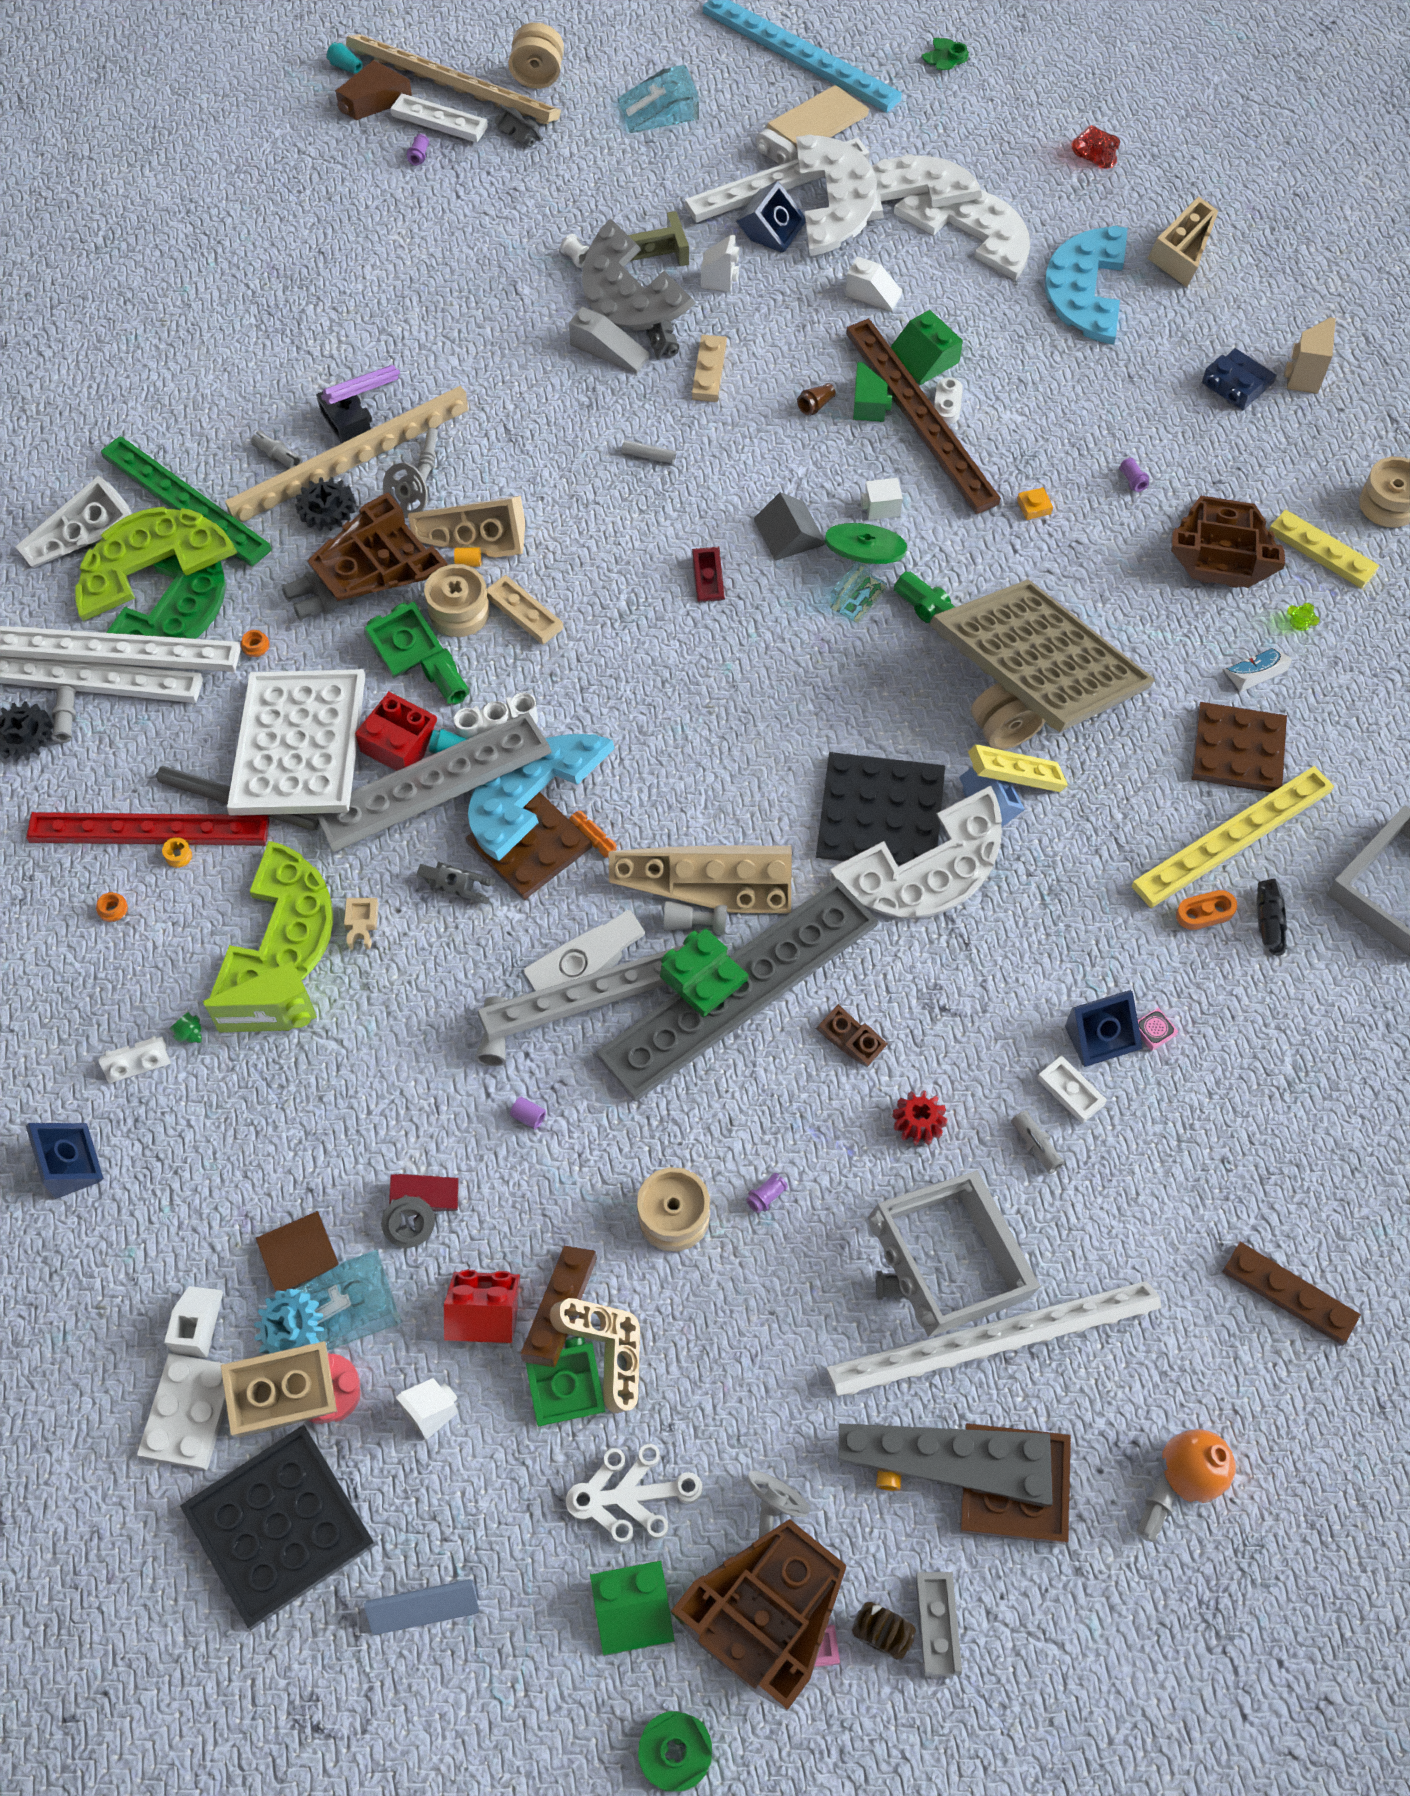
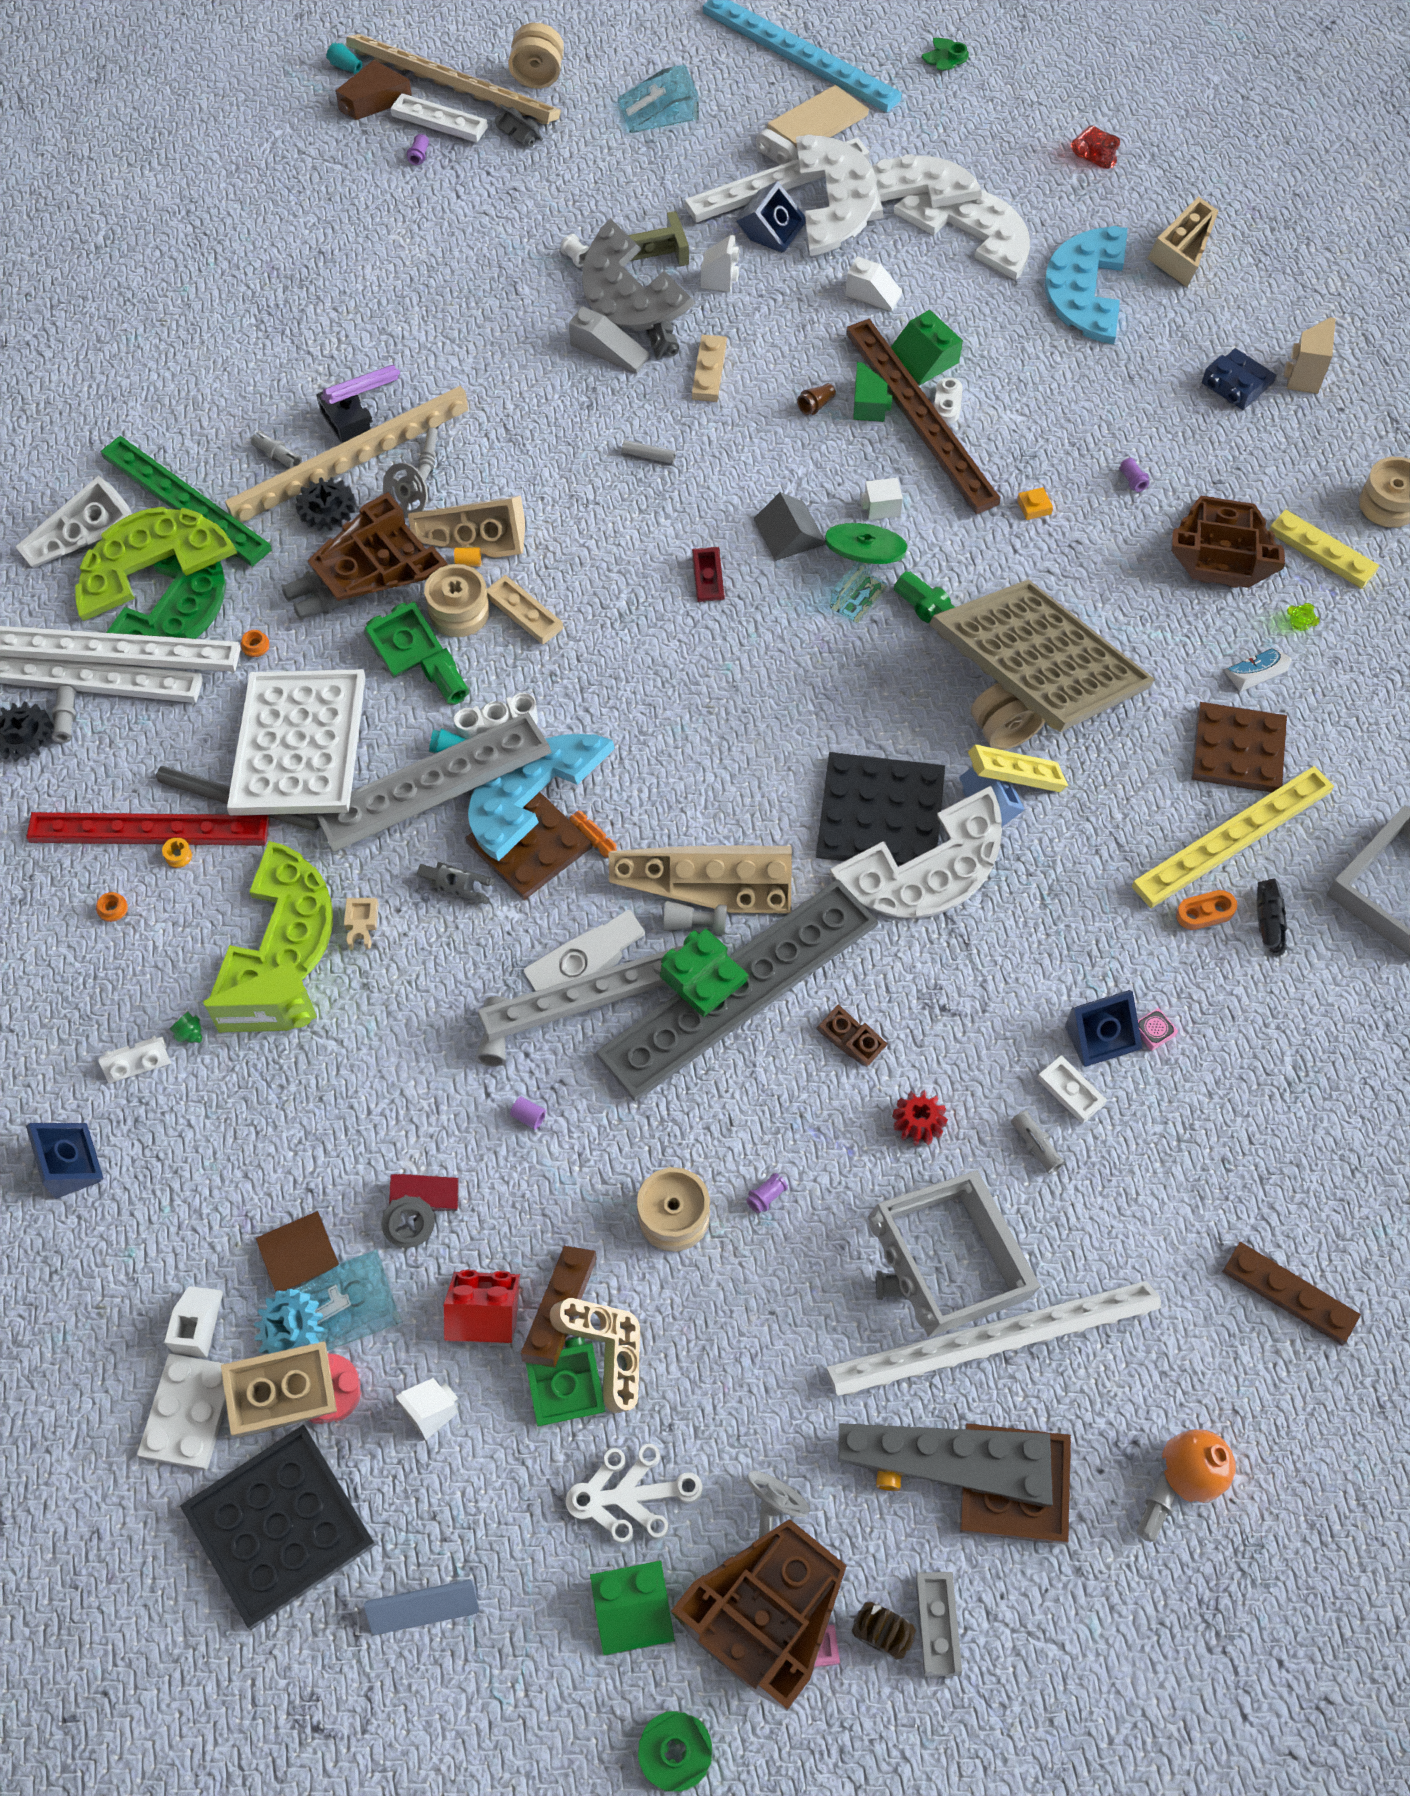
(396, 732): red slope -> none

